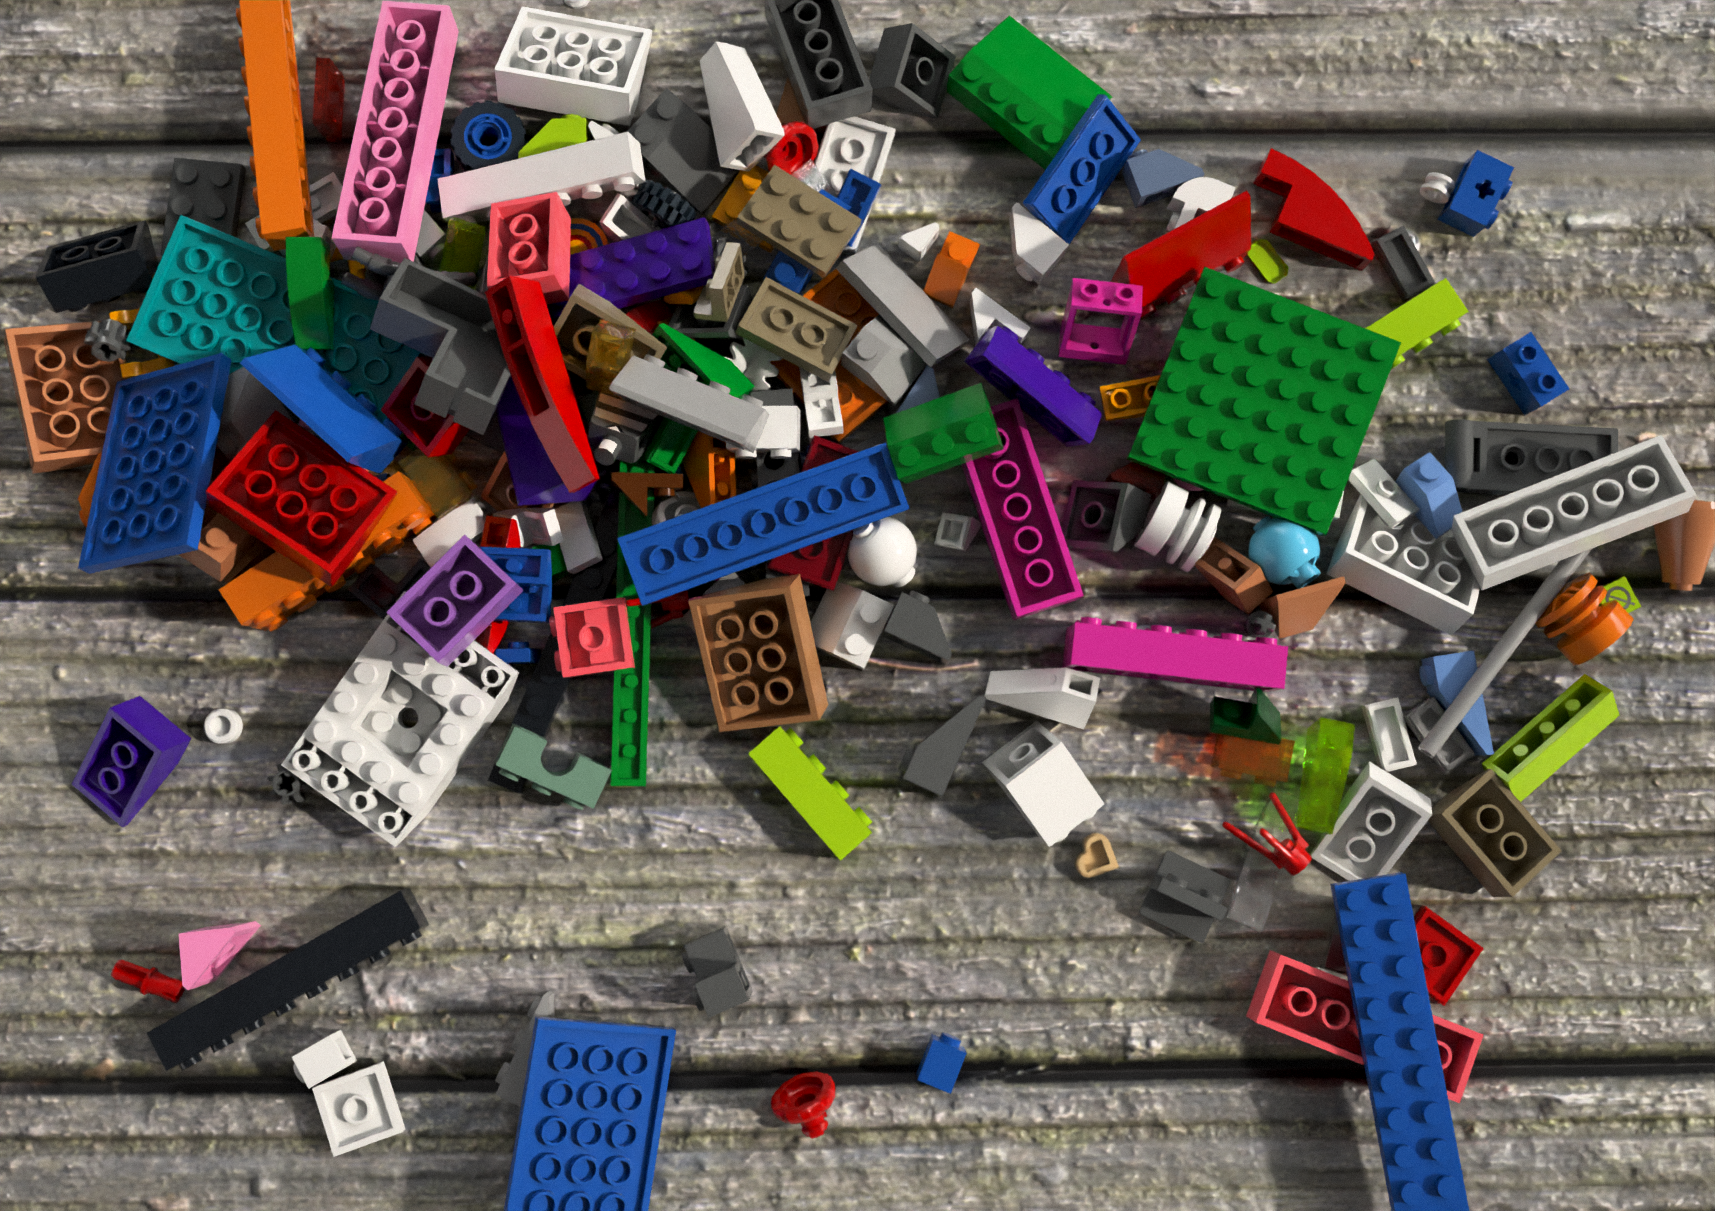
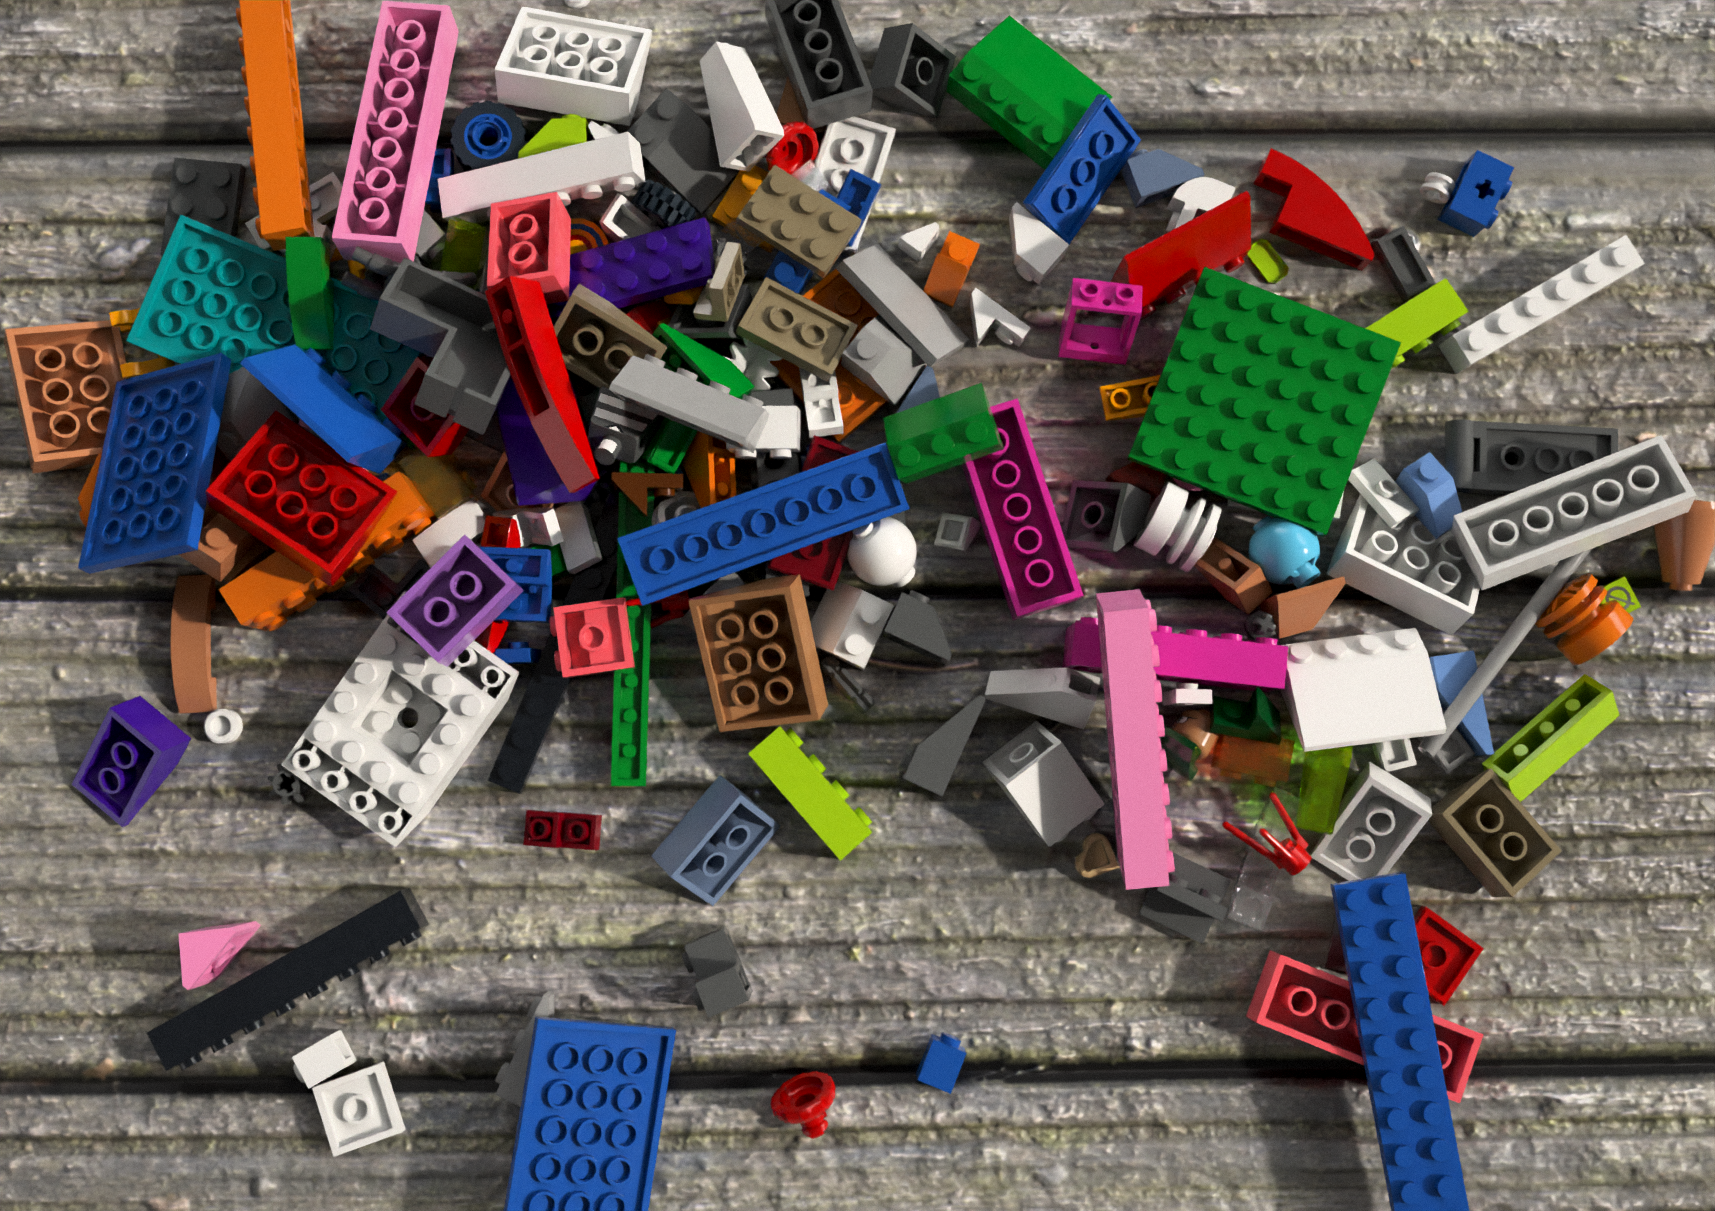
(98, 267): black slope -> none
(108, 340): dark grey gear -> none
(148, 980): red axle -> none
(192, 644): none -> nougat slope
(328, 99): clear red plate -> none
(562, 830): none -> dark red slope
(579, 782): sand green arch -> none
(607, 354): clear yellow slope -> none
(715, 841): none -> sand blue slope
(846, 684): none -> dark grey axle
(1040, 391): dark purple slope -> none
(1134, 738): none -> bright pink brick
(1180, 753): none -> dark green slope
(1187, 695): none -> white plate
(1196, 728): none -> medium nougat head
(1361, 690): none -> white slope
(1528, 373): blue brick -> none
(1541, 304): none -> white brick

